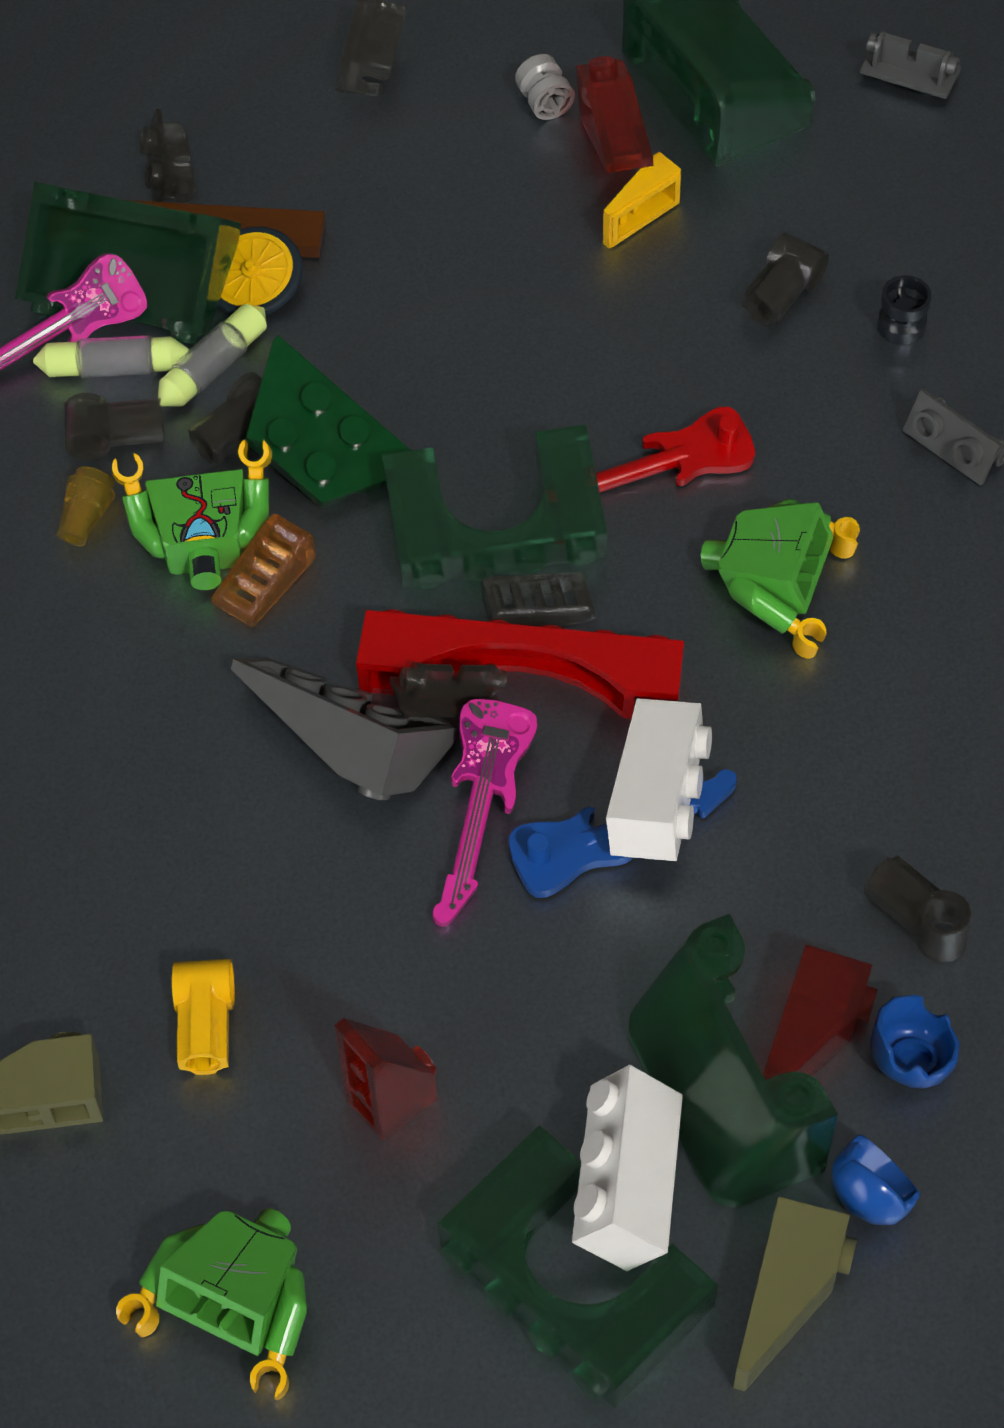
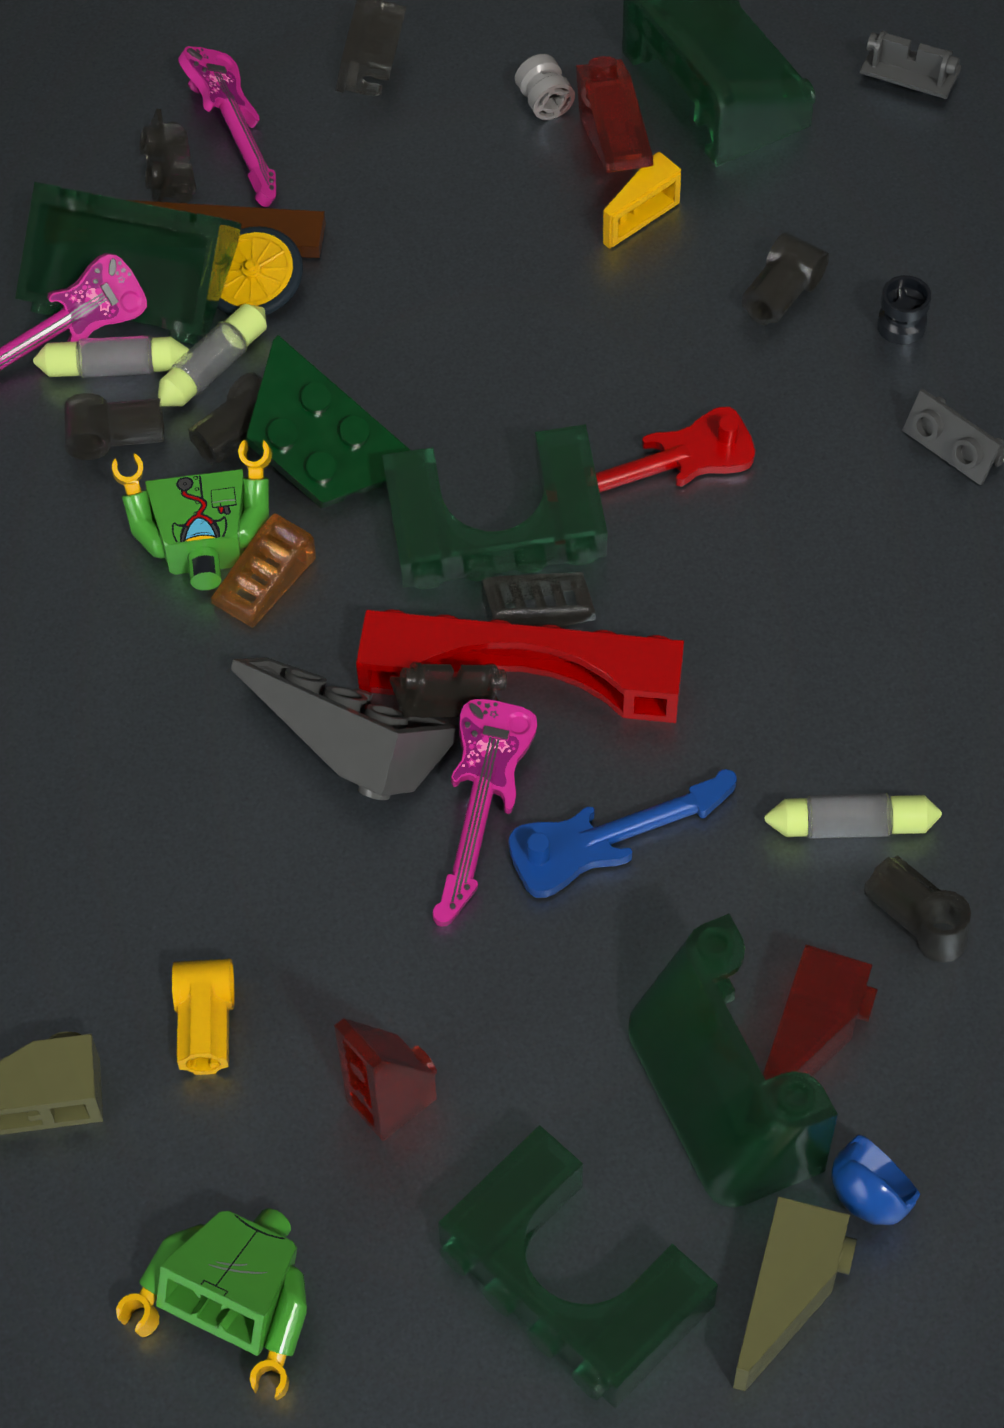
(85, 502): clear yellow cone -> none
(219, 83): none -> dark pink piece
(627, 1168): white brick -> none
(658, 779): white brick -> none
(777, 561): bright green torso -> none
(853, 815): none -> piece
(913, 1043): blue hair -> none

